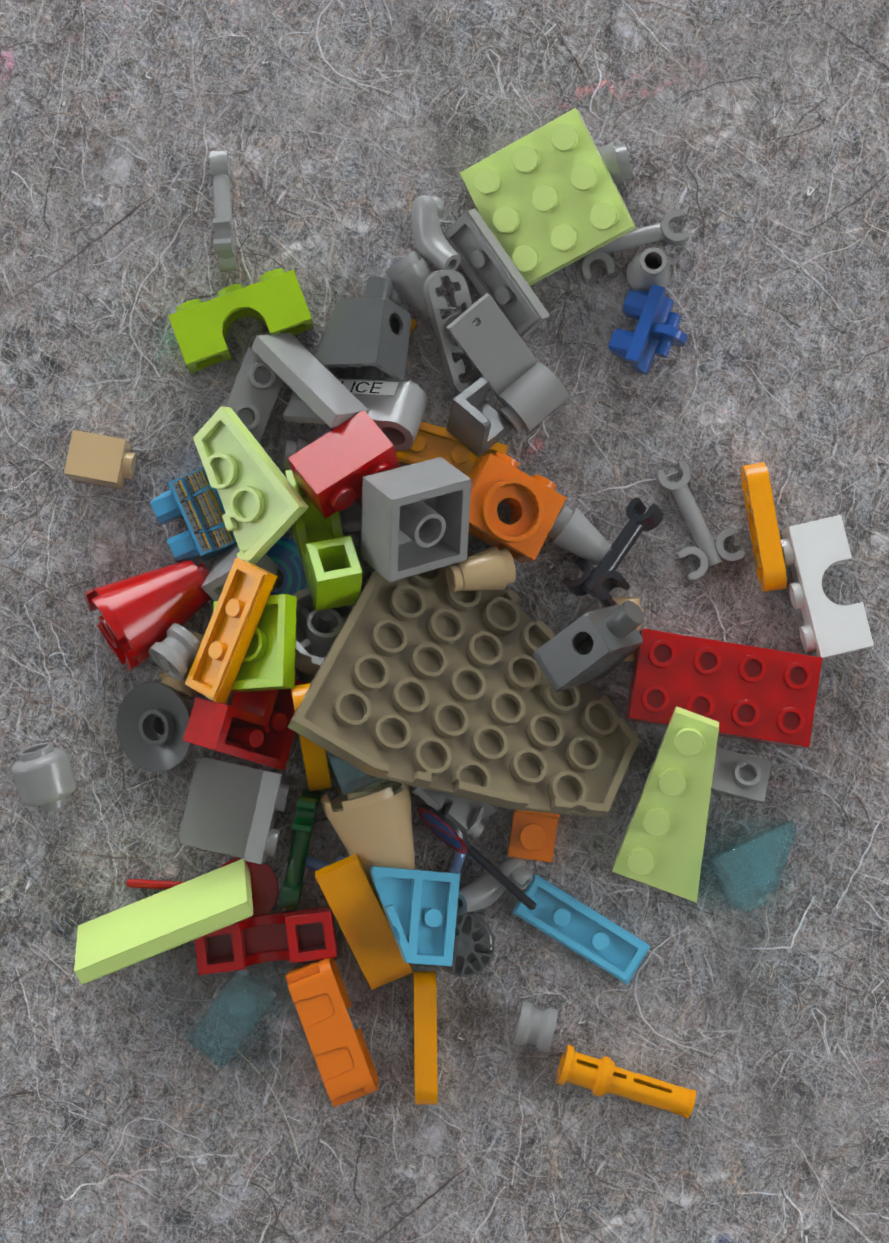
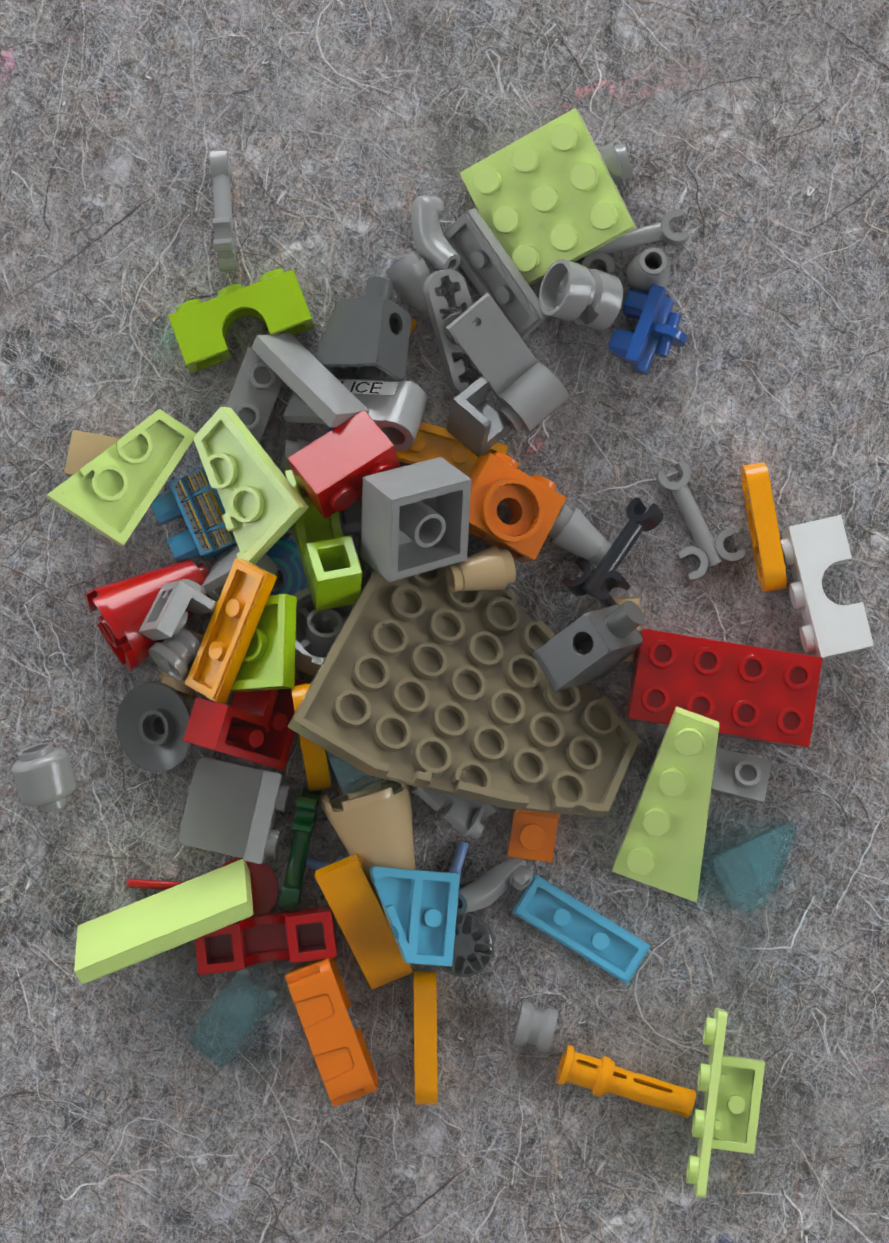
(125, 478): none -> yellowish green wing
(168, 610): none -> light grey bracket
(454, 838): piece -> none
(580, 295): none -> light grey wheel
(729, 1104): none -> yellowish green bracket

